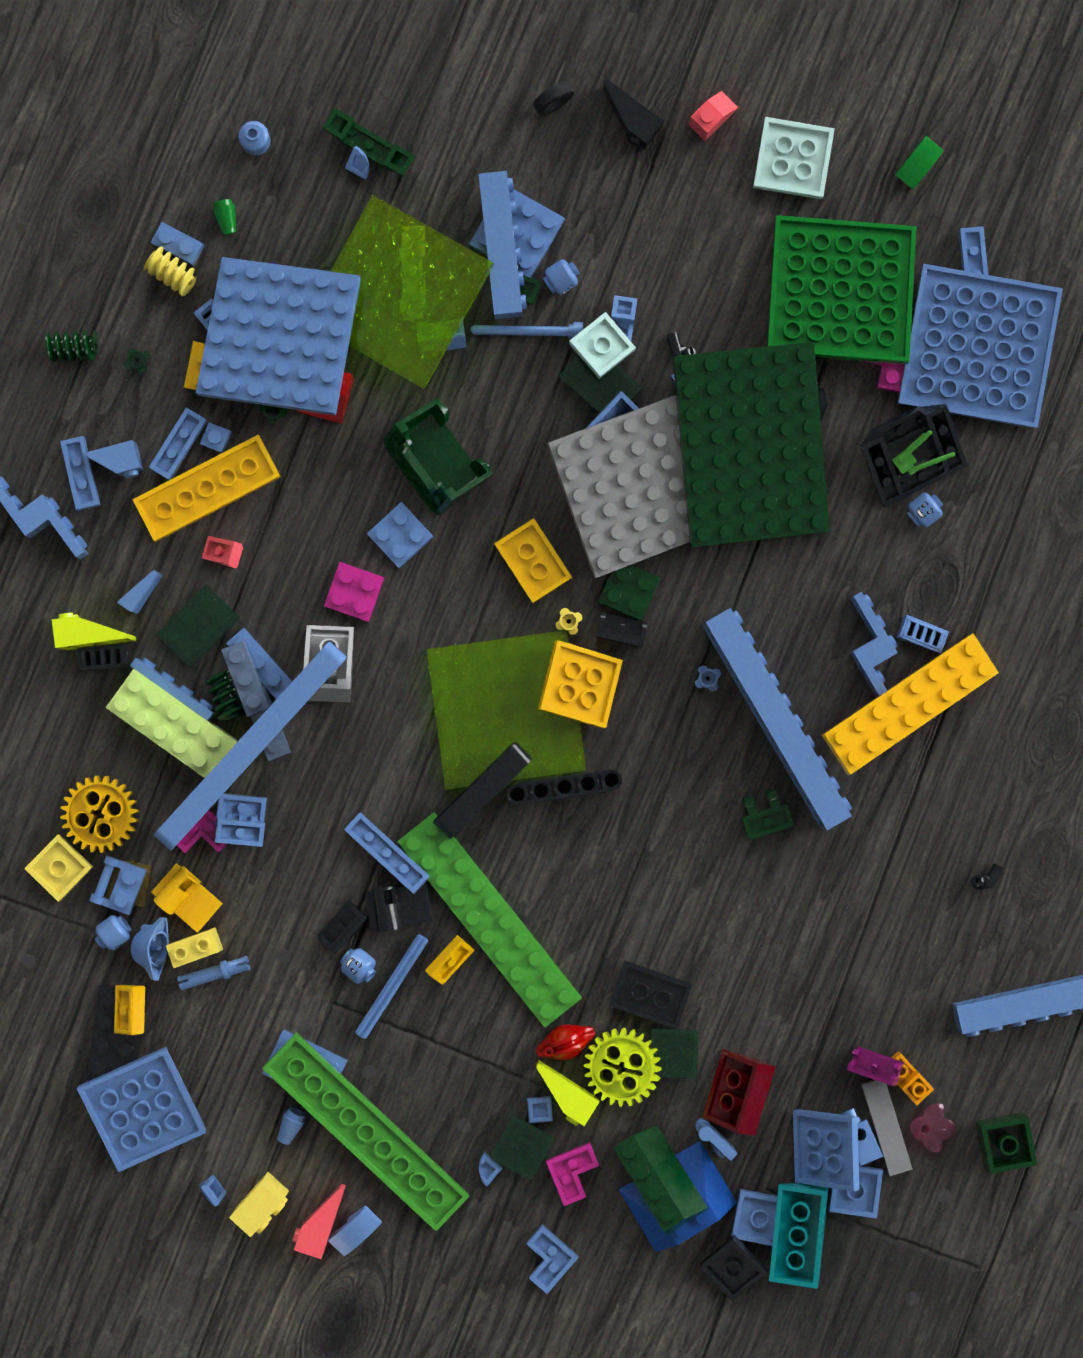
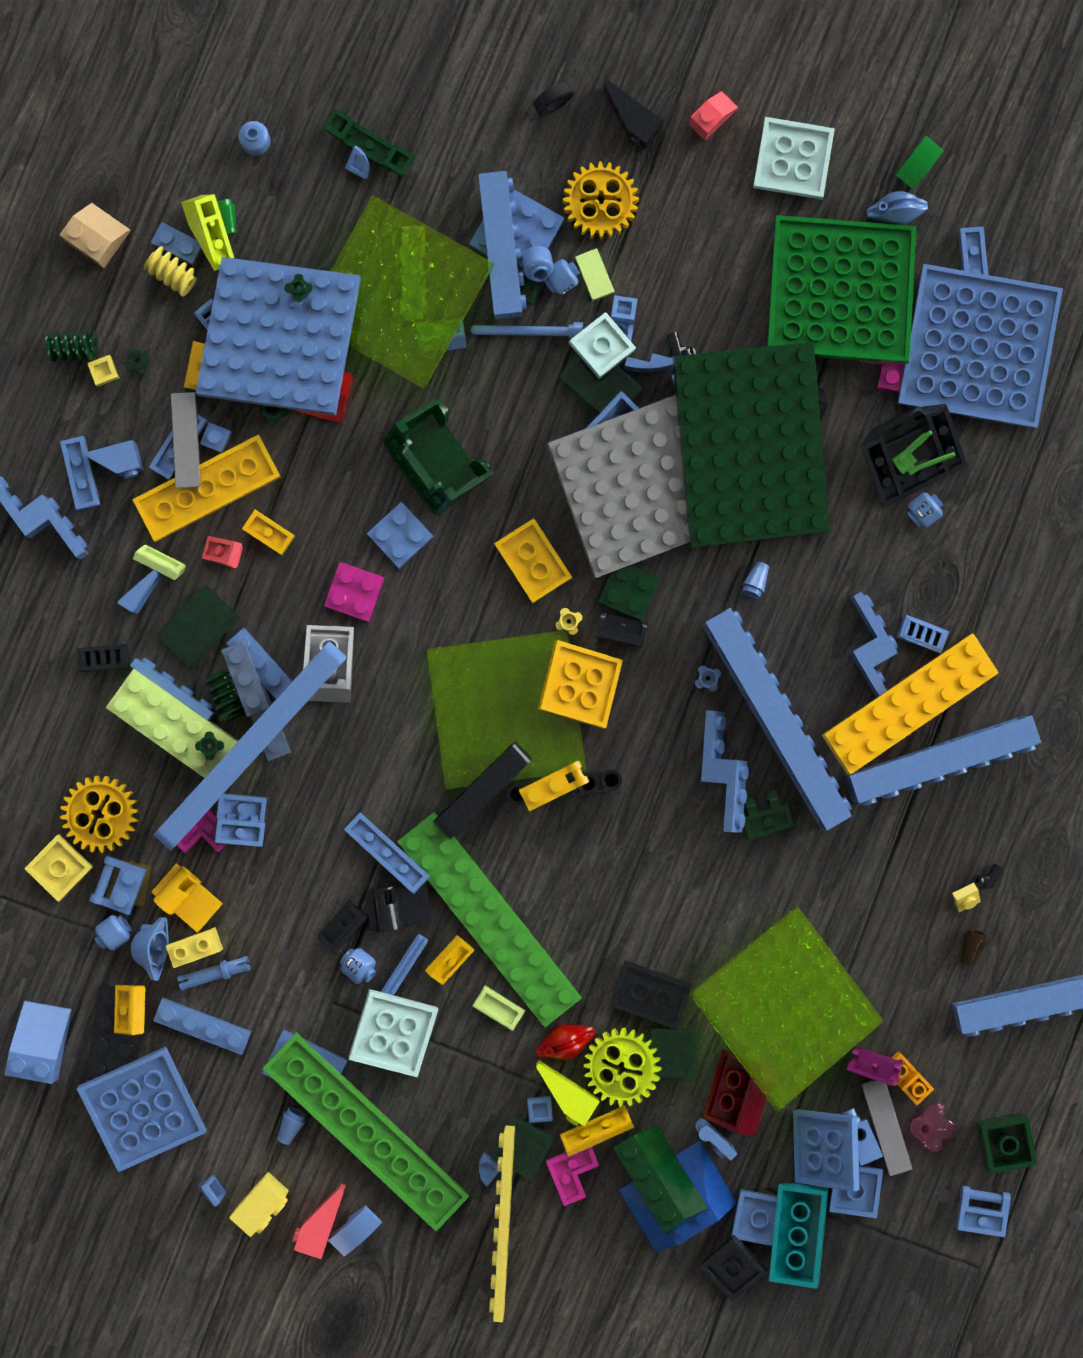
(38, 1042): none -> medium blue slope
(75, 632): neon yellow slope -> none
(95, 234): none -> tan slope
(103, 370): none -> light yellow plate
(159, 562): none -> yellowish green tile
(185, 440): none -> light grey tile
(202, 1026): none -> medium blue plate
(208, 228): none -> neon yellow slope
(209, 752): none -> dark green plate
(268, 532): none -> yellow plate
(298, 295): none -> dark green plate
(393, 1033): none -> light aqua plate
(498, 1008): none -> yellowish green tile
(501, 1234): none -> light yellow plate
(537, 263): none -> medium blue head
(552, 786): none -> yellow plate
(556, 1258): medium blue plate -> none
(594, 274): none -> yellowish green tile
(596, 1131): none -> yellow tile
(600, 179): none -> yellow gear
(656, 364): none -> medium blue slope
(720, 770): none -> medium blue bracket
(756, 581): none -> medium blue cone
(786, 1008): none -> clear neon green plate
(897, 208): none -> medium blue hat
(941, 759): none -> medium blue brick
(966, 897): none -> light yellow plate
(972, 946): none -> dark brown cone
(983, 1219): none -> medium blue plate

